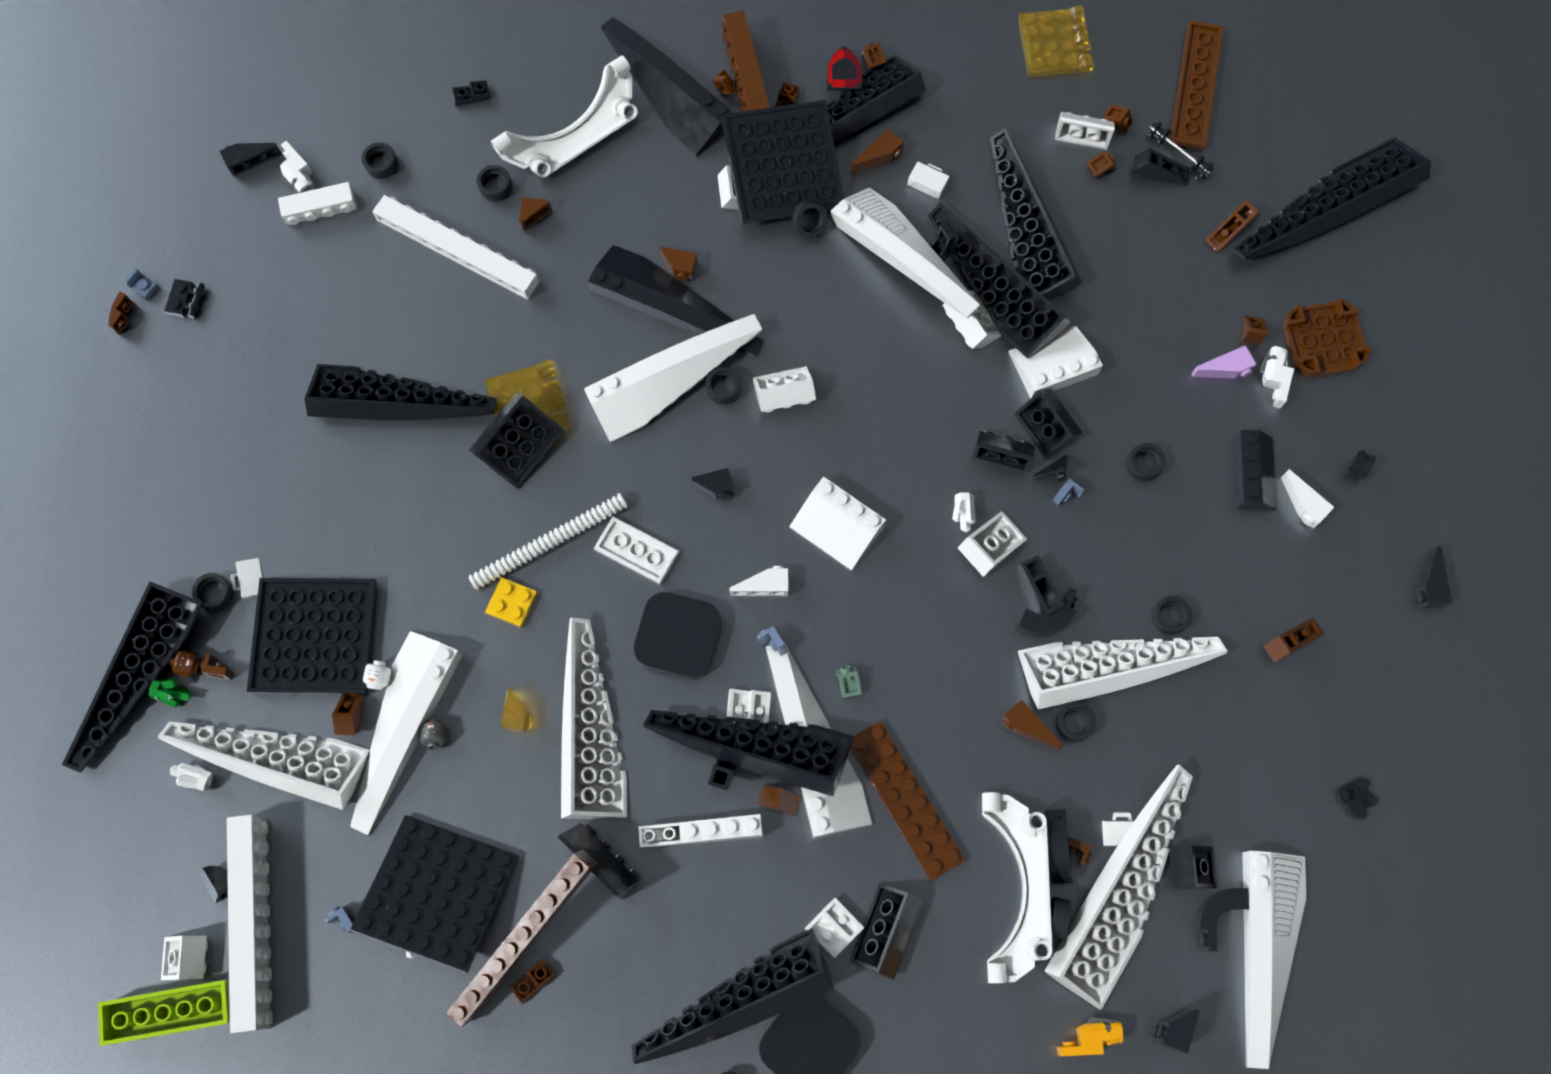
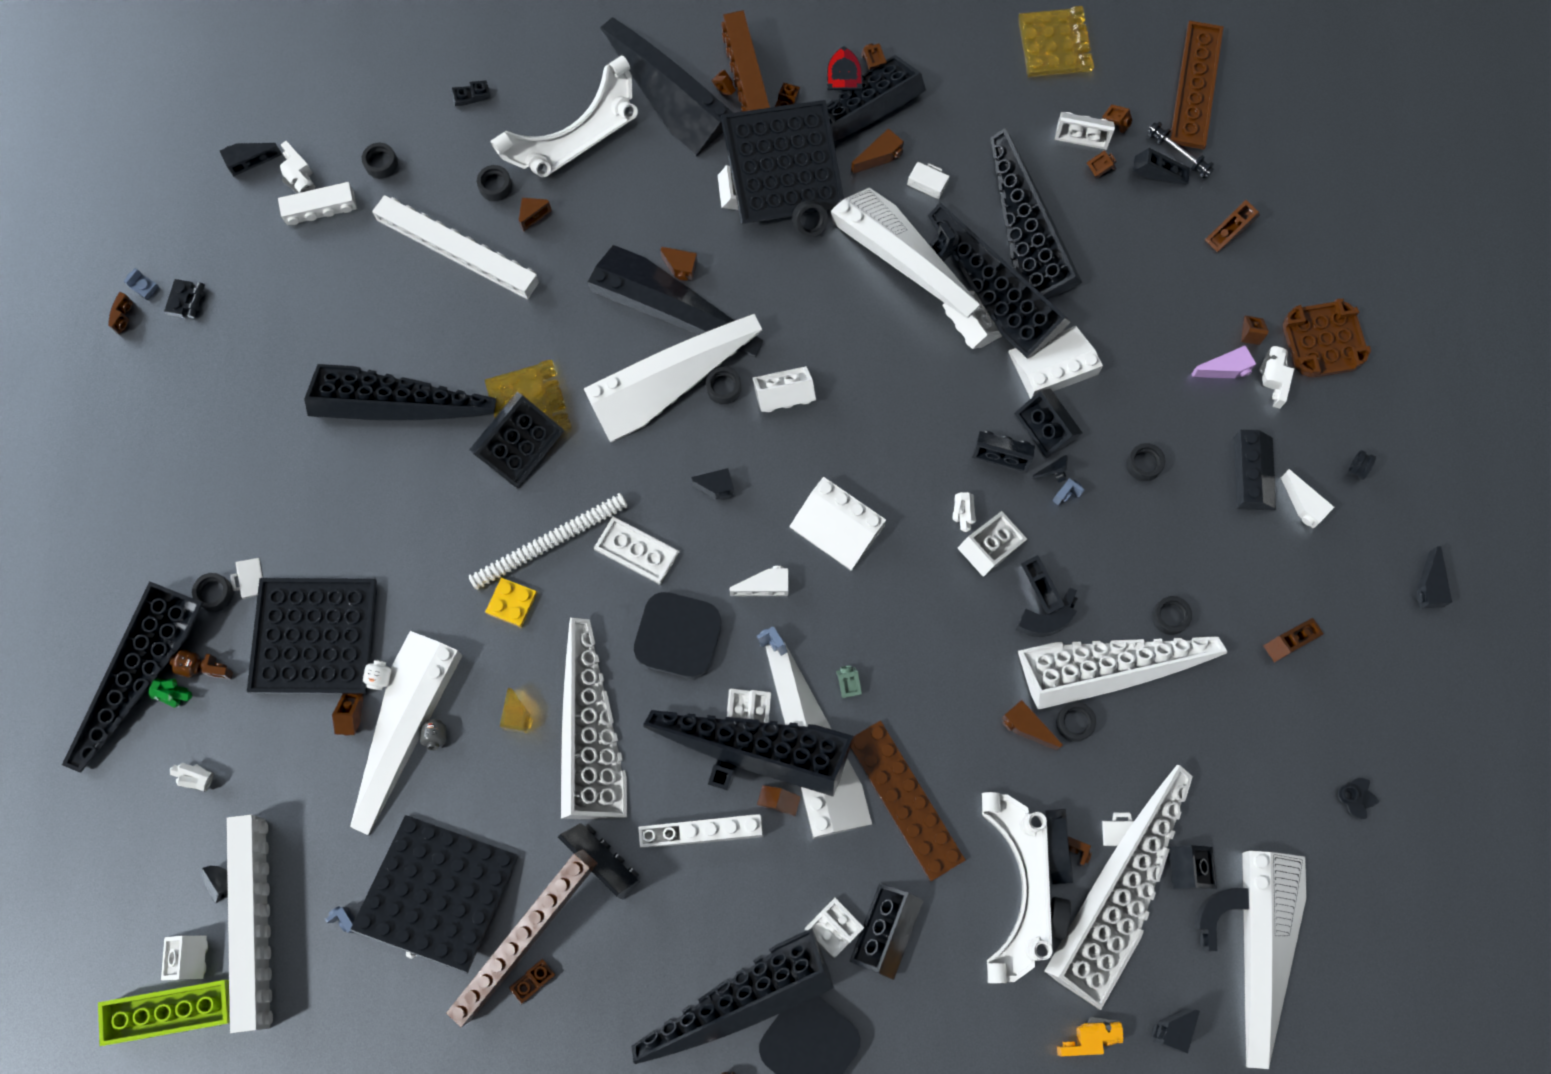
(290, 763): white wedge -> none
(1341, 196): black wedge -> none

